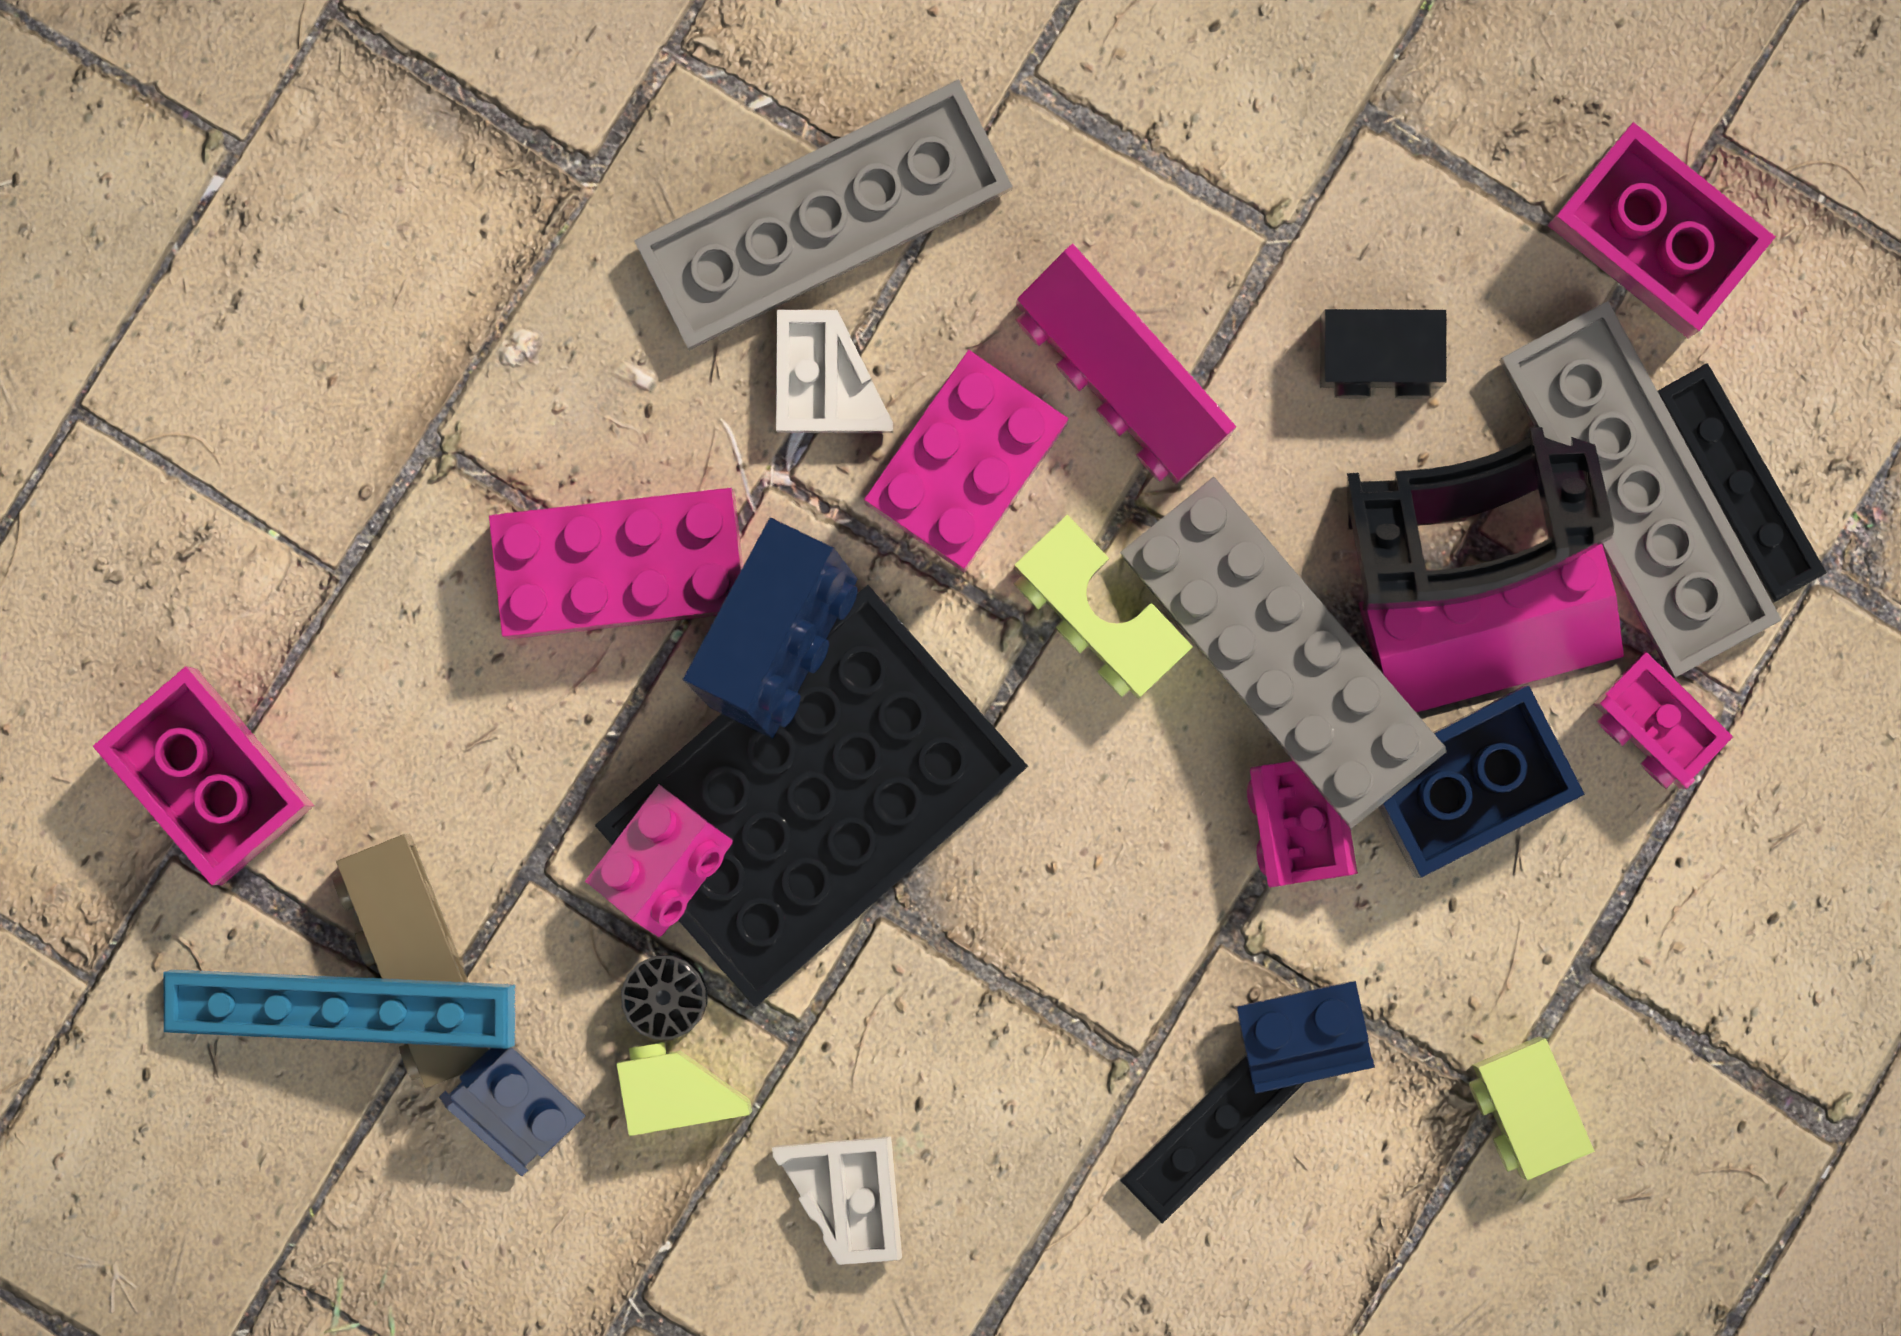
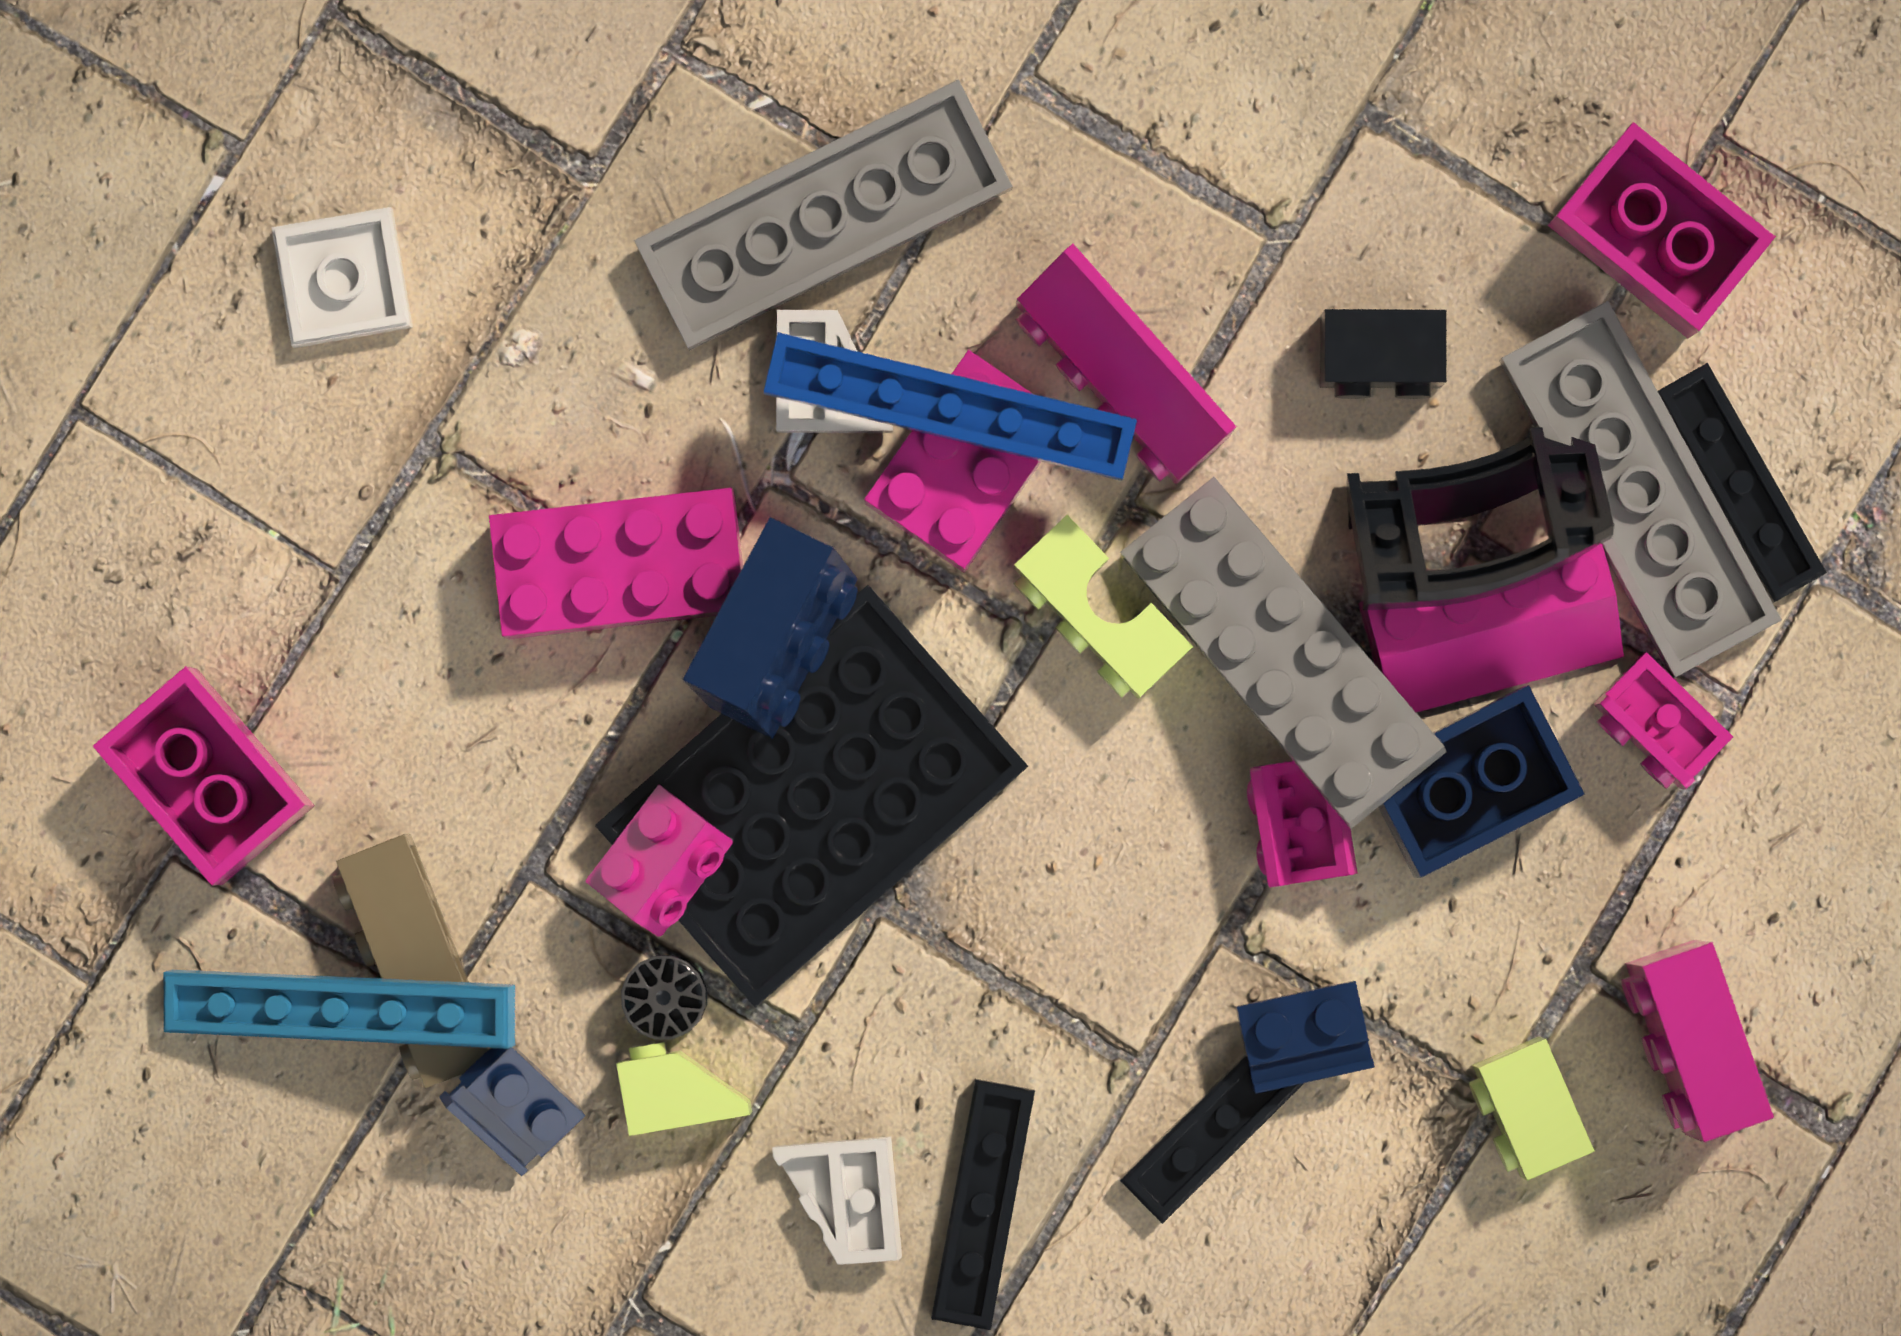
(342, 277): none -> white tile
(950, 406): none -> blue plate
(983, 1204): none -> black tile
(1696, 1041): none -> dark pink brick

